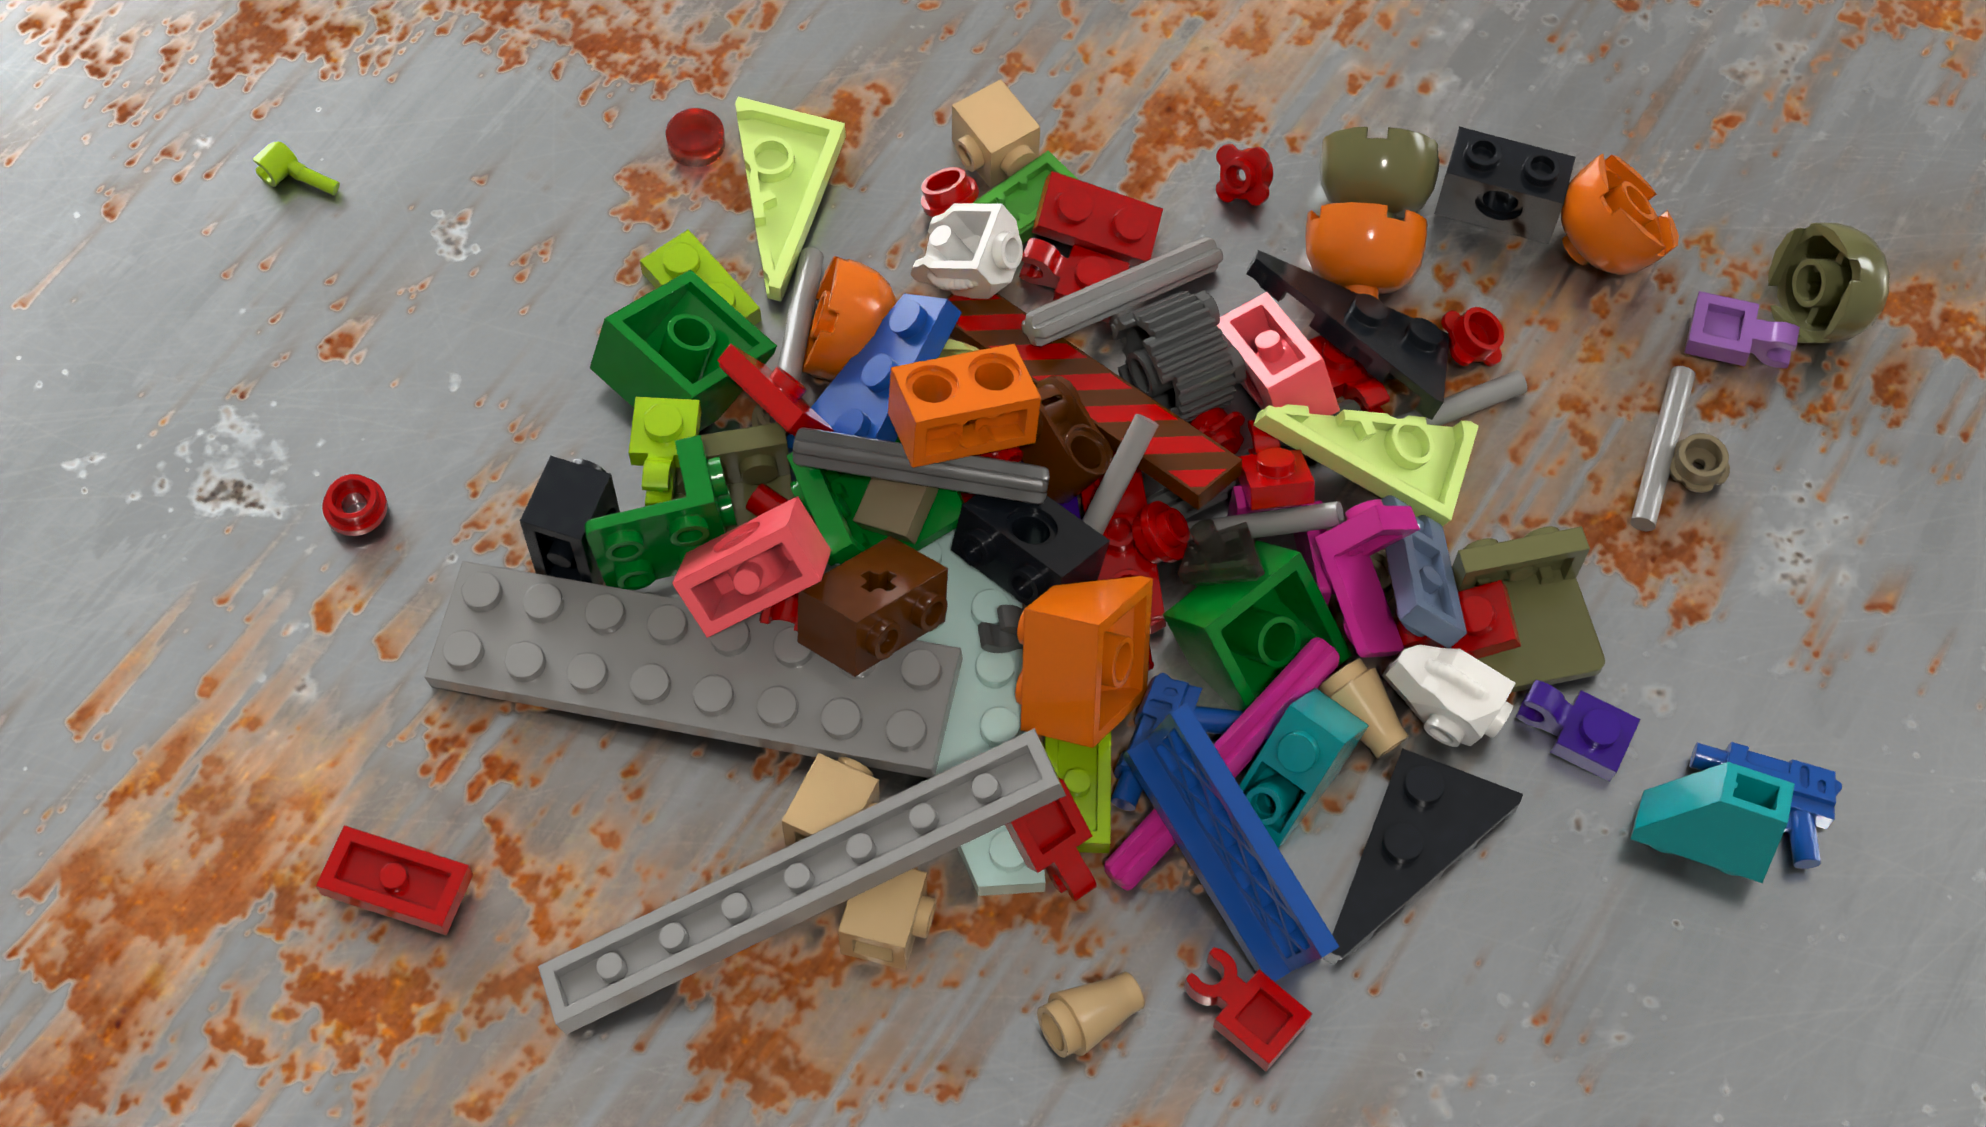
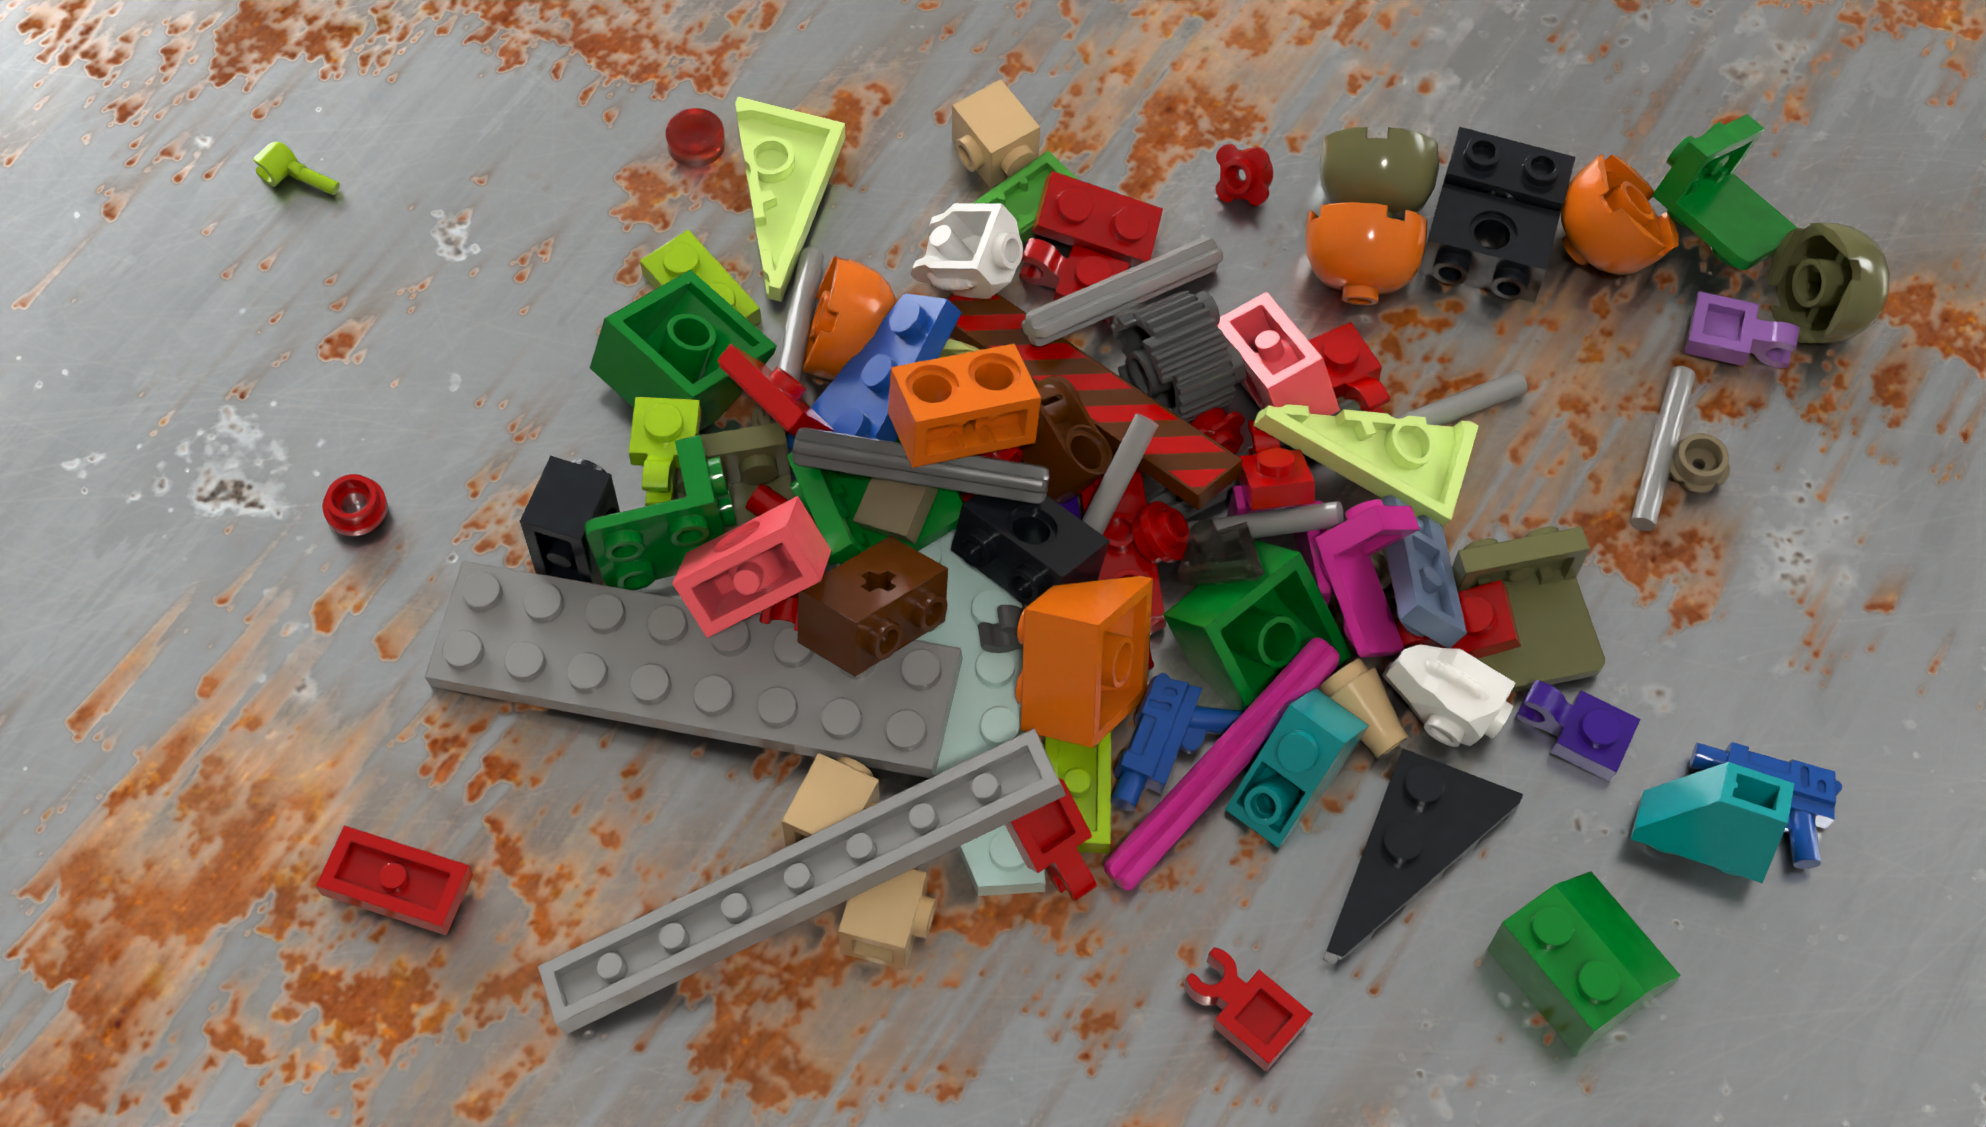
(946, 188): red plate -> none
(1087, 1013): tan cone -> none
(1228, 847): blue fence -> none
(1365, 329): black wing -> none
(1474, 336): red plate -> none
(1515, 231): none -> black brick
(1581, 960): none -> green slope
(1715, 202): none -> green bracket

